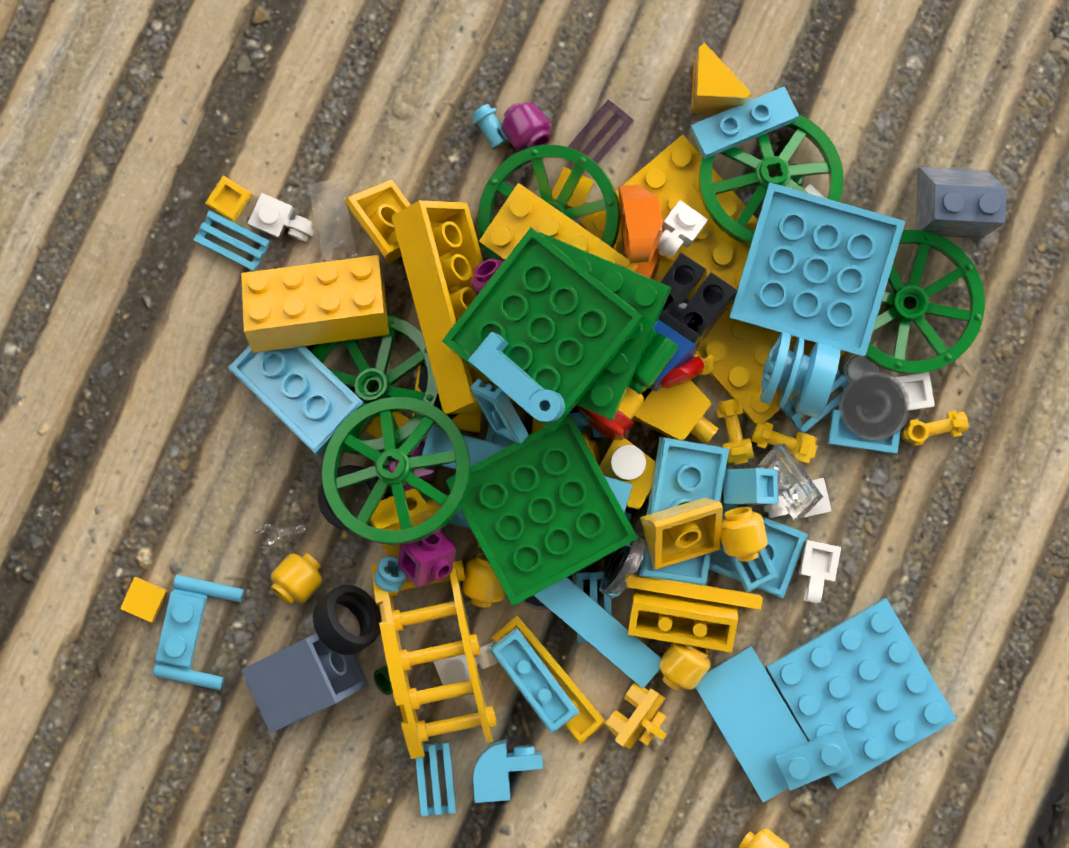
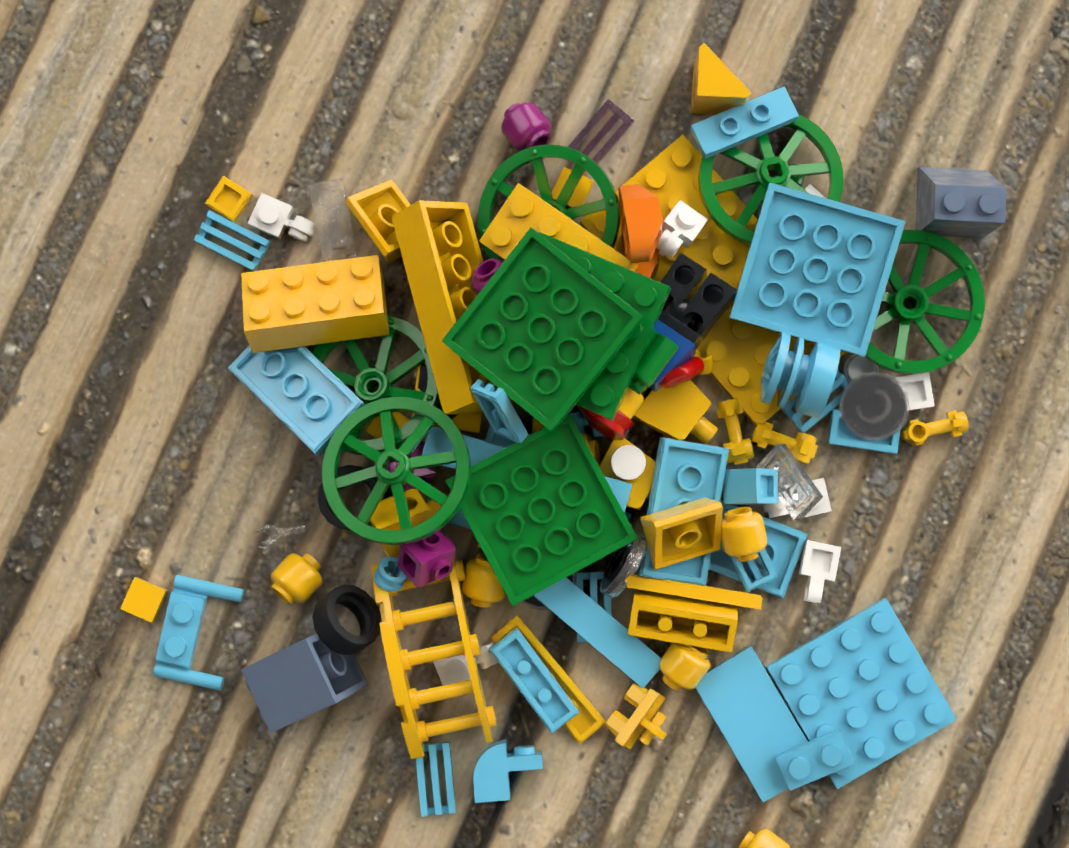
(382, 680): dark green hinge -> none
(489, 125): medium azure pin -> none
(493, 363): medium azure leg -> none

